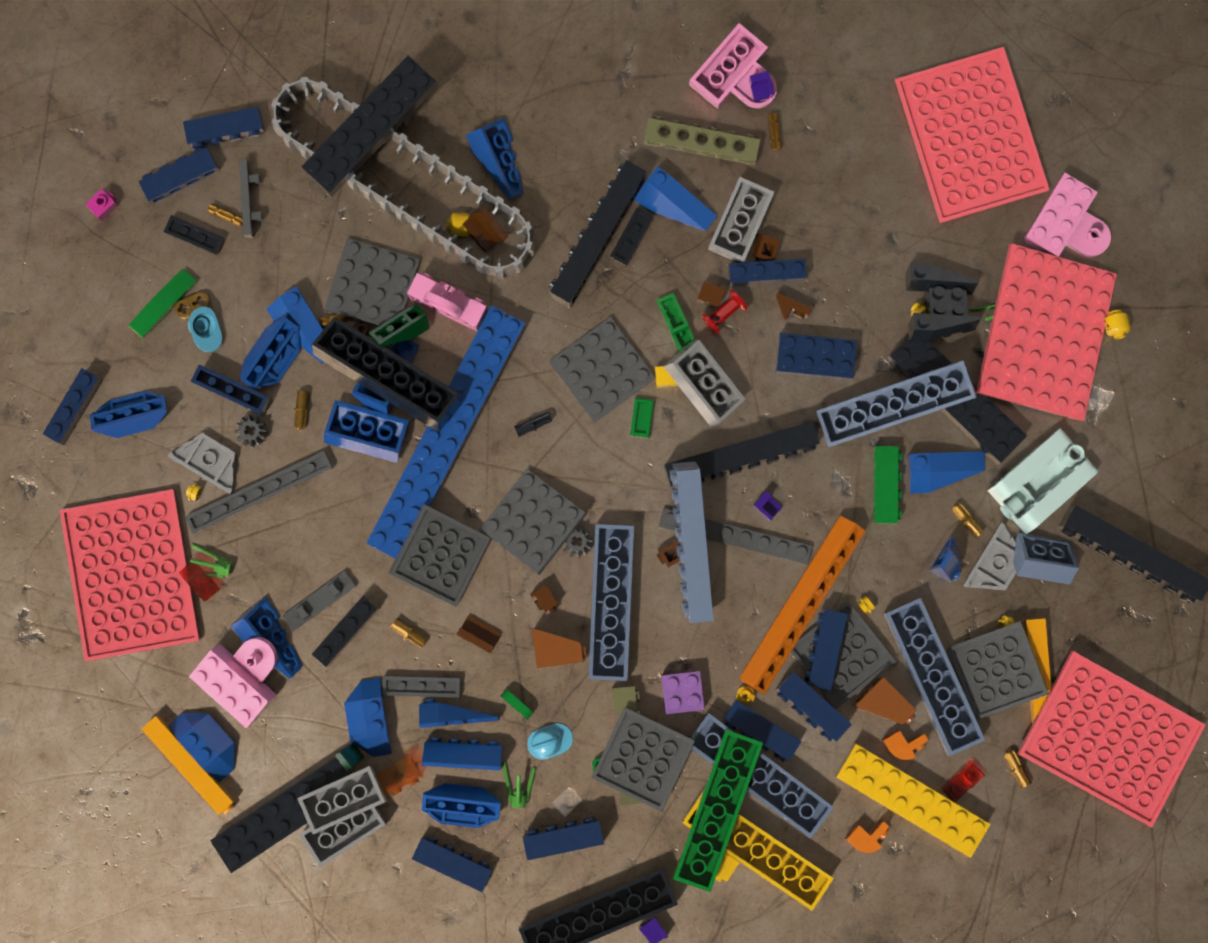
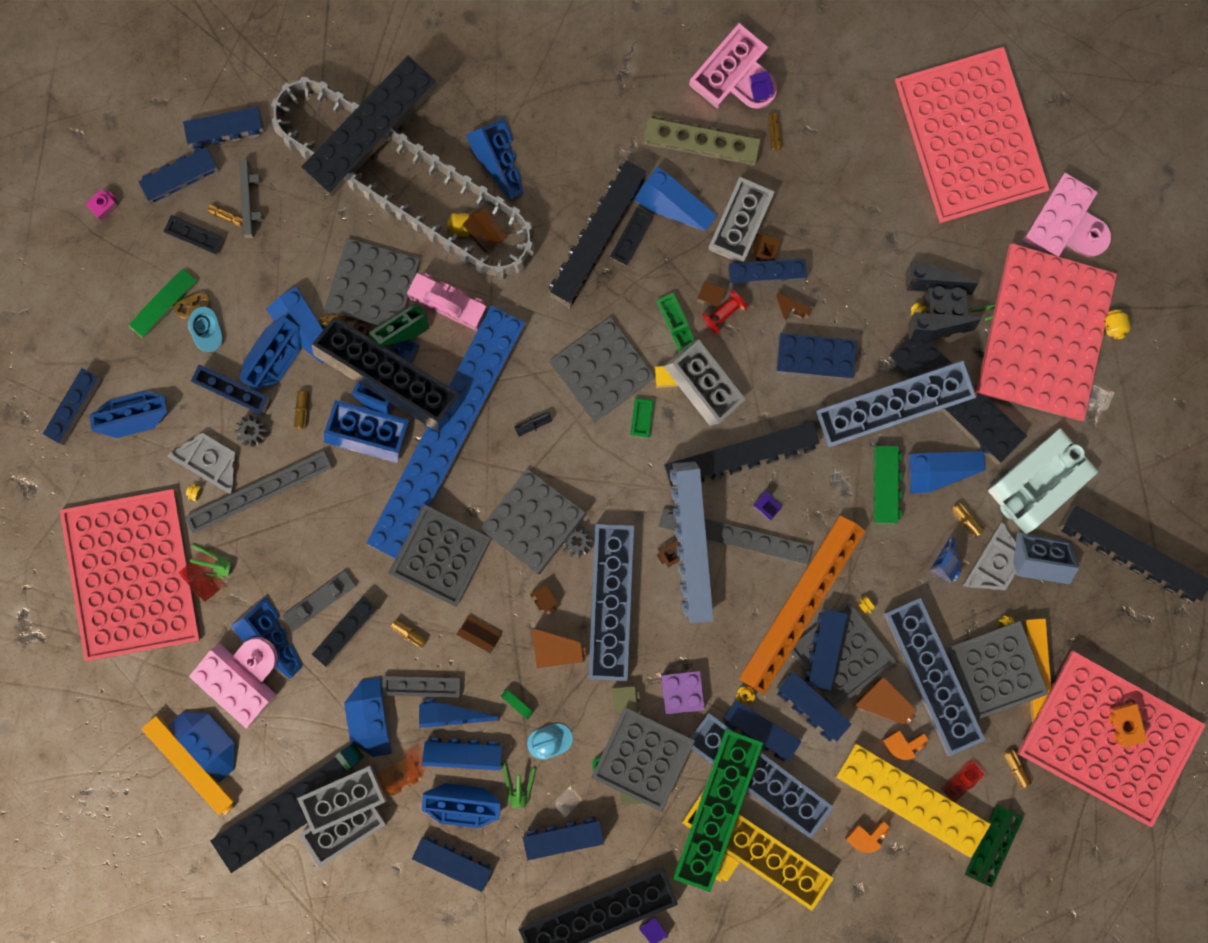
(991, 844): none -> dark green fence
(1136, 733): none -> orange brick

